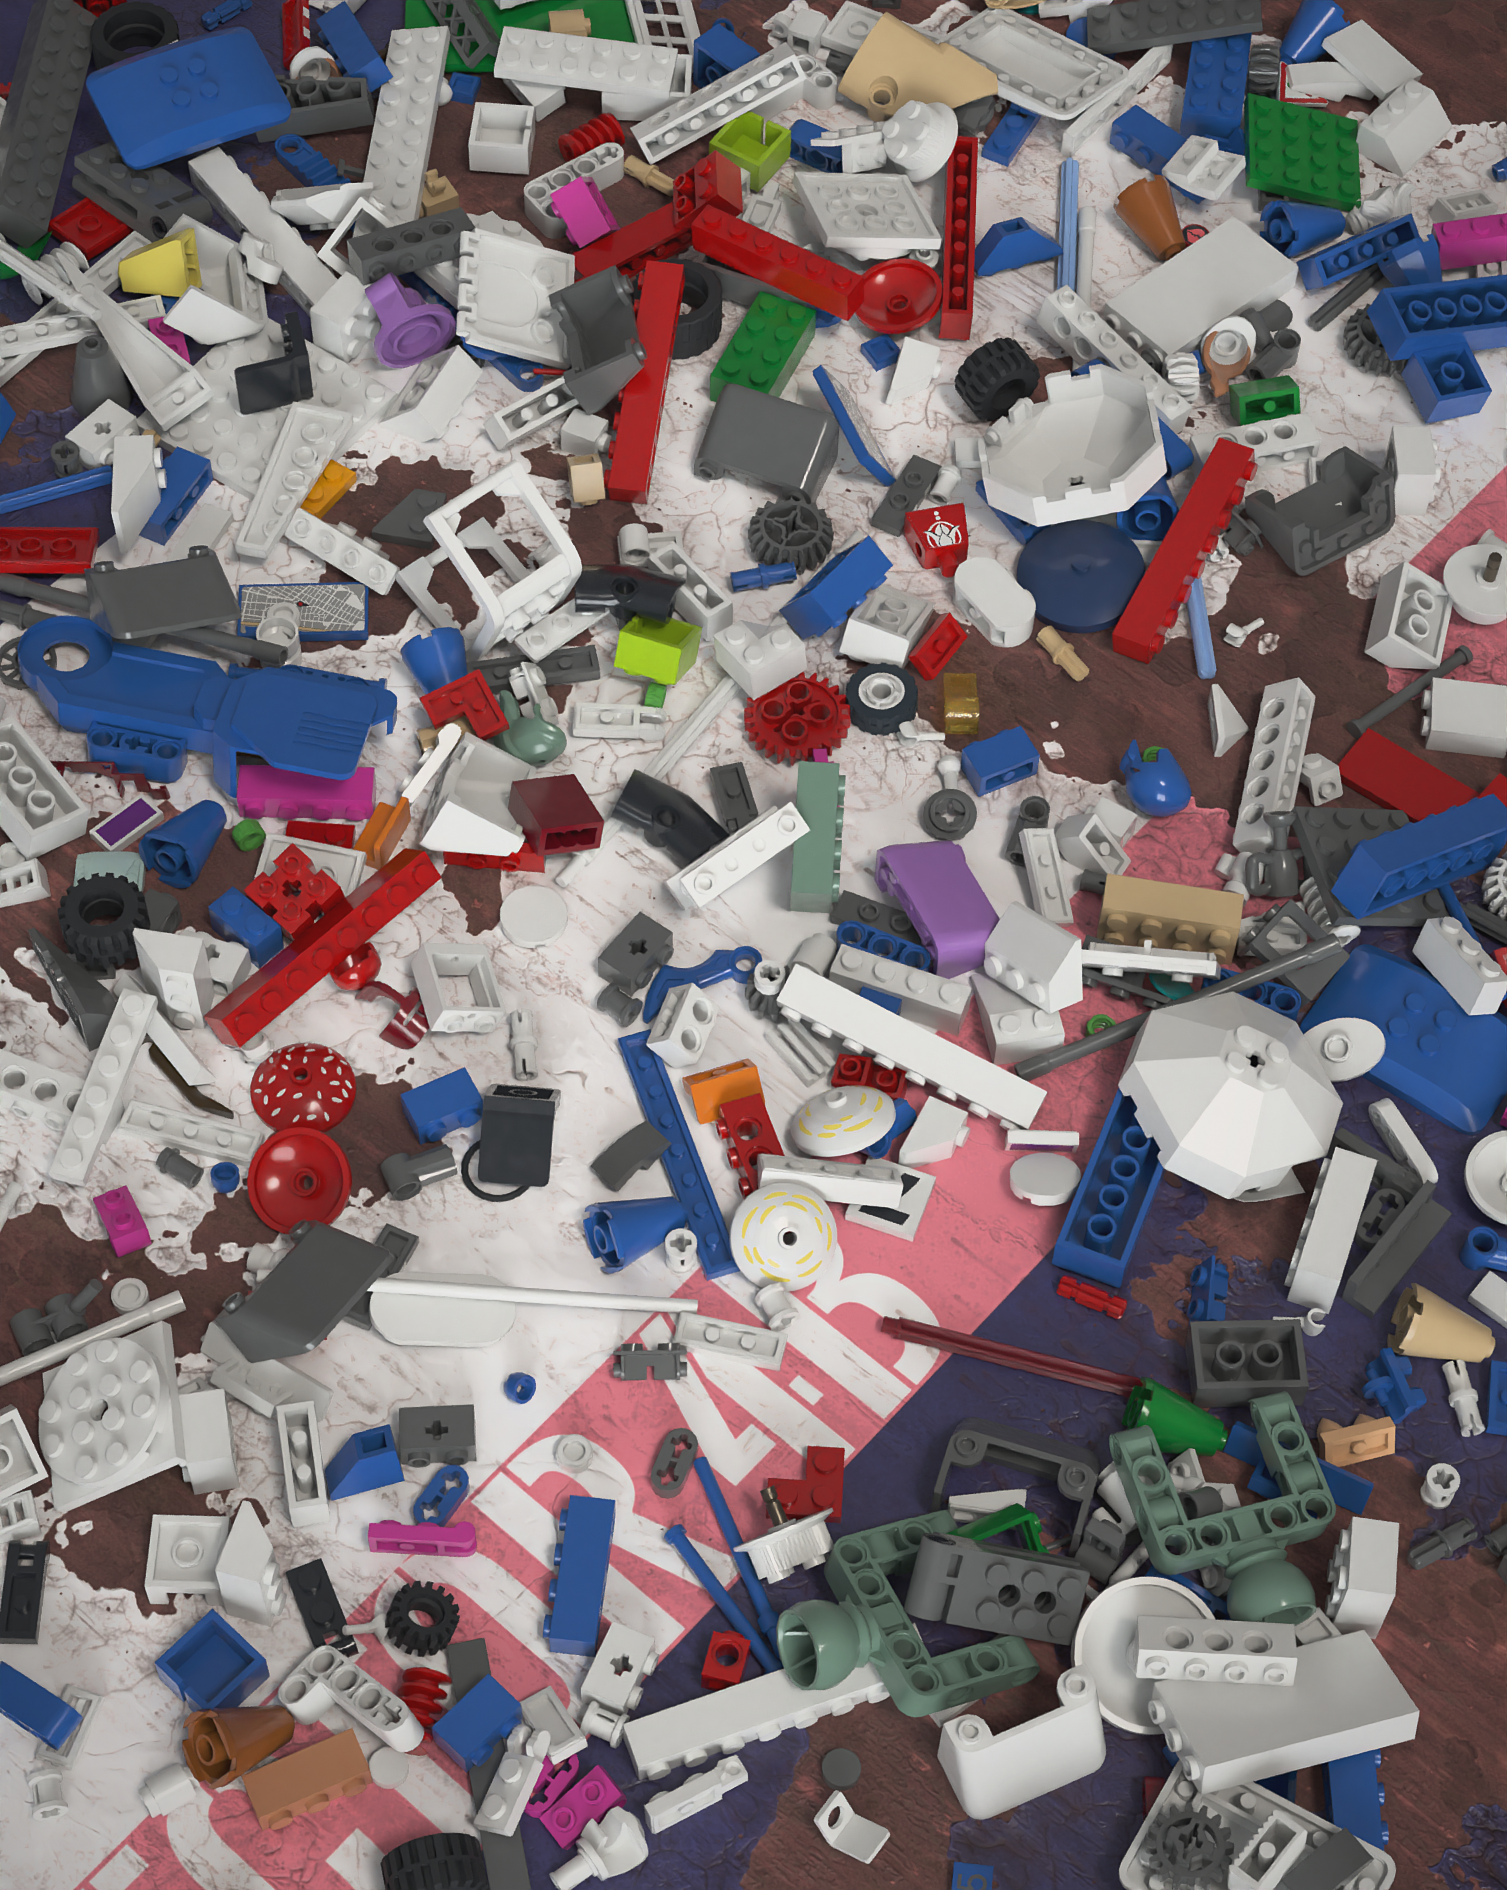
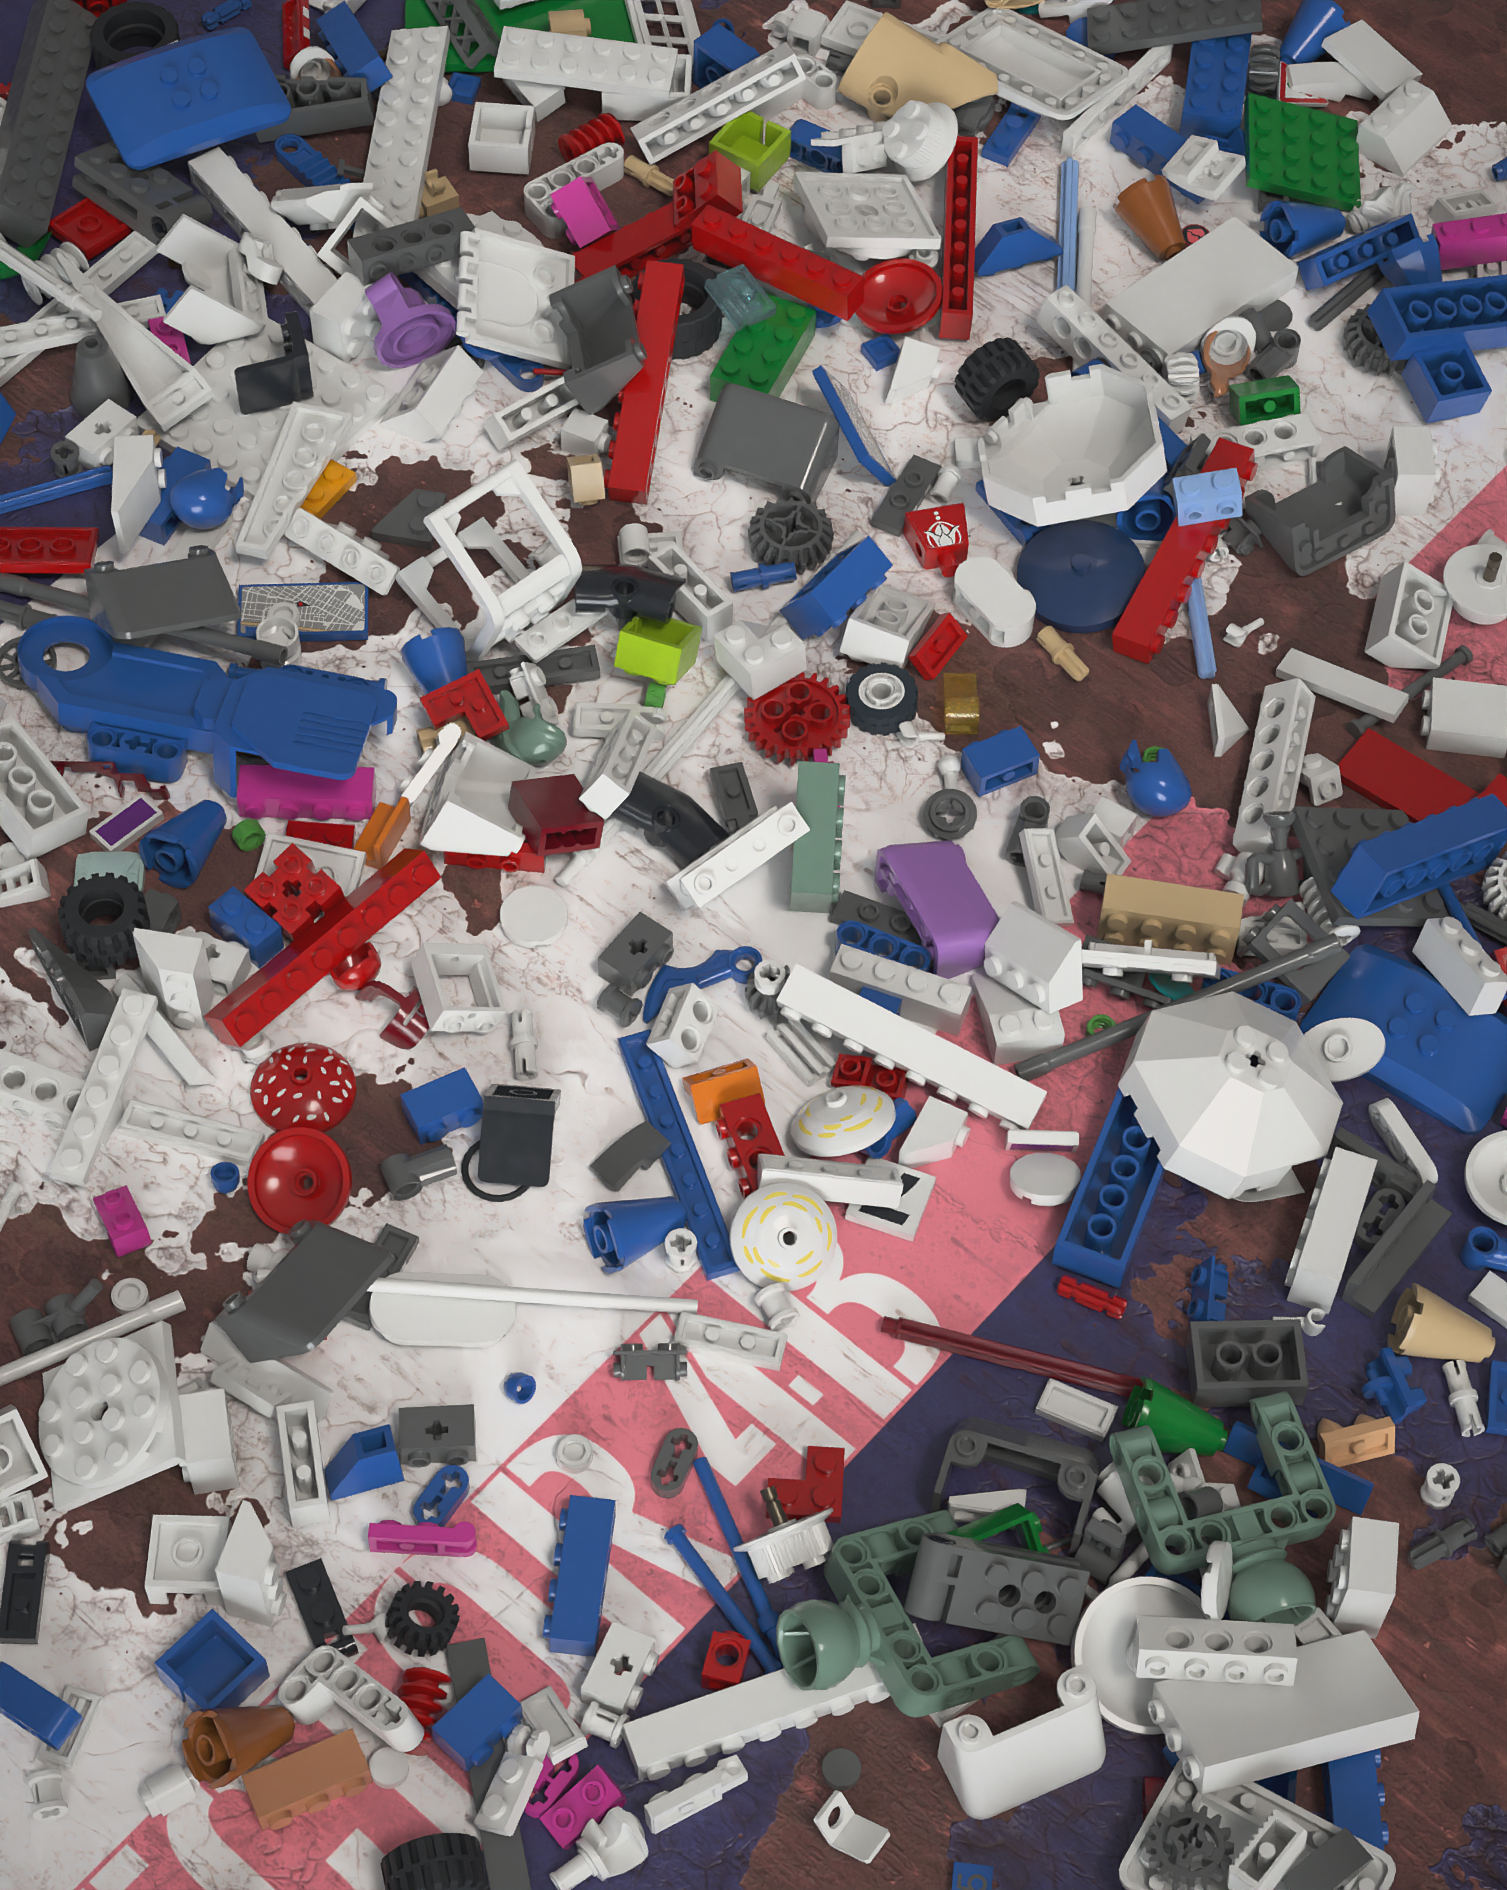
(162, 266): light yellow slope -> none
(184, 1170): dark grey pin -> none
(190, 1092): dark brown piece -> none
(203, 500): none -> blue helmet
(618, 764): none -> white brick
(740, 297): none -> clear light blue plate
(816, 954): white brick -> none
(1076, 1410): none -> white tile
(1188, 460): none -> dark grey hinge
(1207, 496): none -> light blue brick
(1217, 1580): none -> white tile
(1343, 685): none -> white tile

